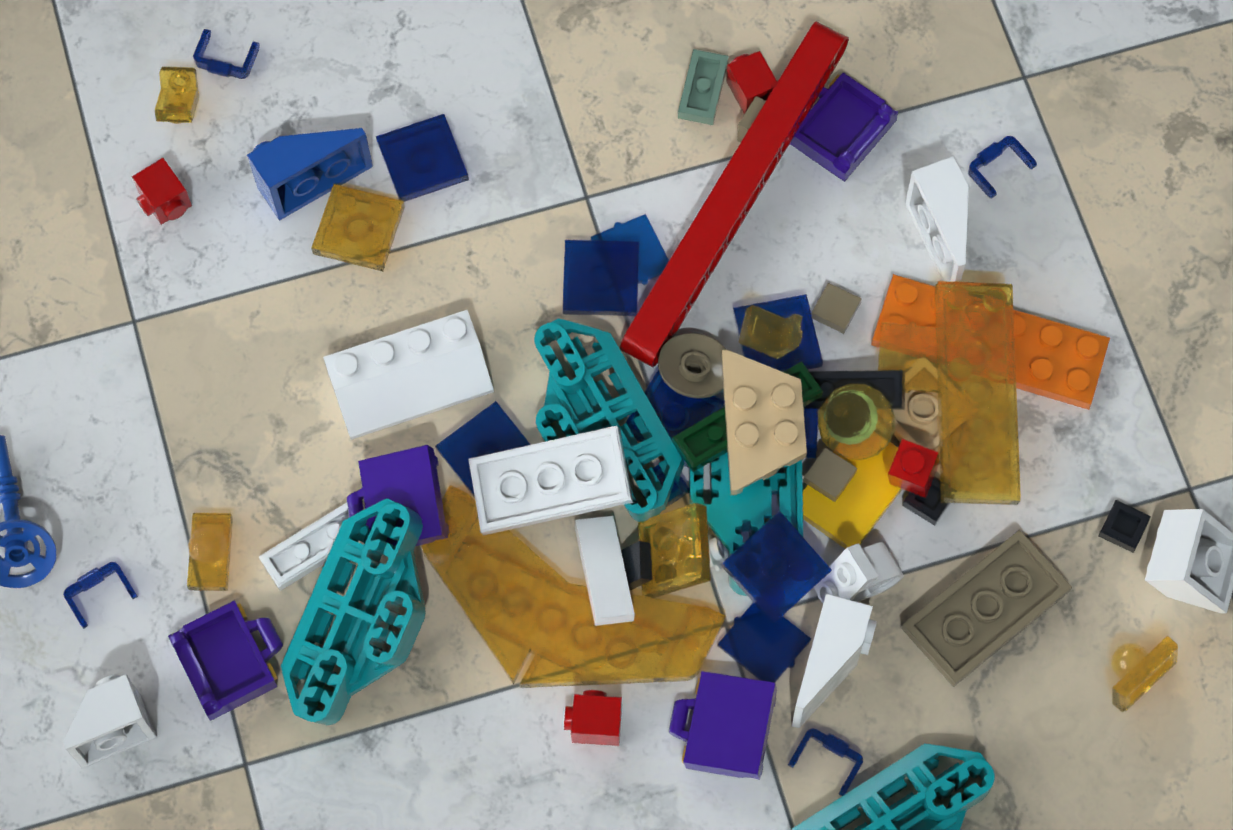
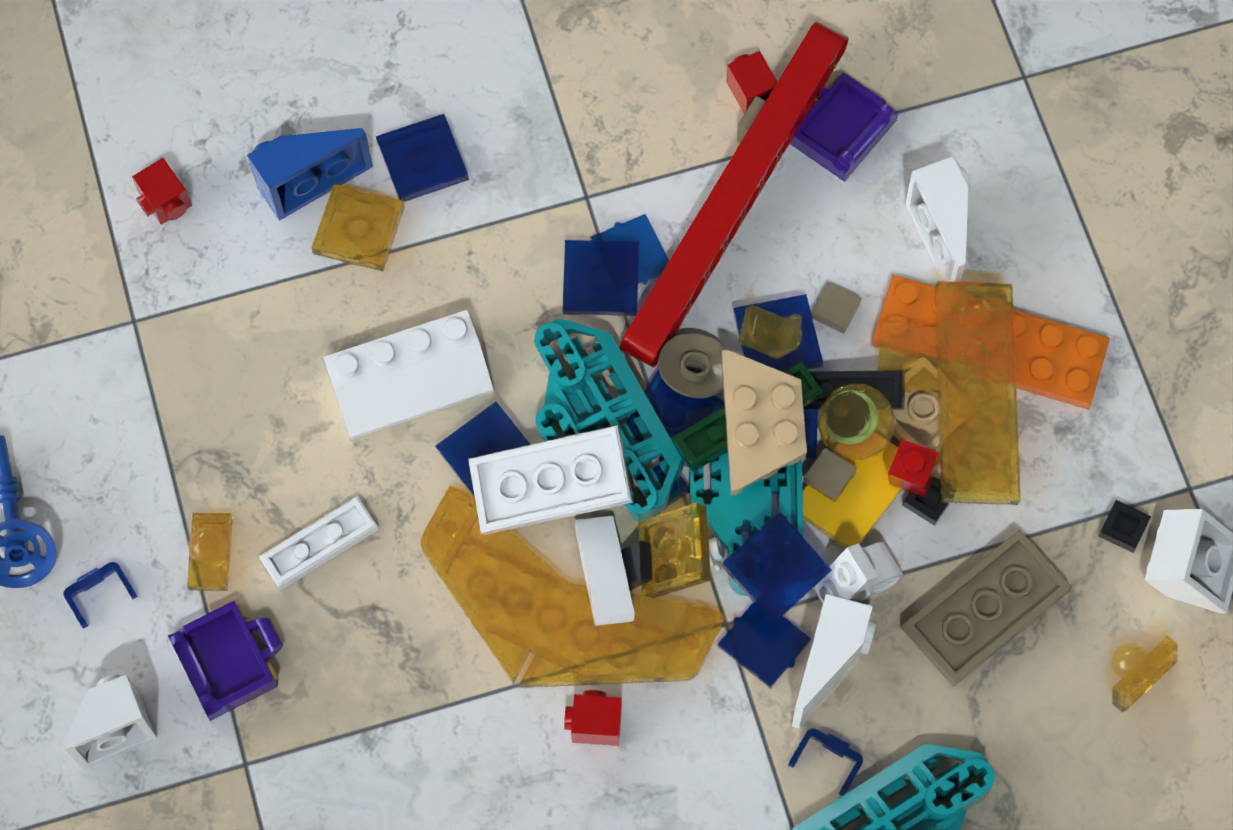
(177, 95): clear yellow bracket -> none
(223, 68): clear blue piece -> none
(361, 616): teal connector -> none
(408, 479): dark purple piece -> none
(703, 87): sand green plate -> none
(726, 726): dark purple piece -> none
(991, 153): clear blue piece -> none

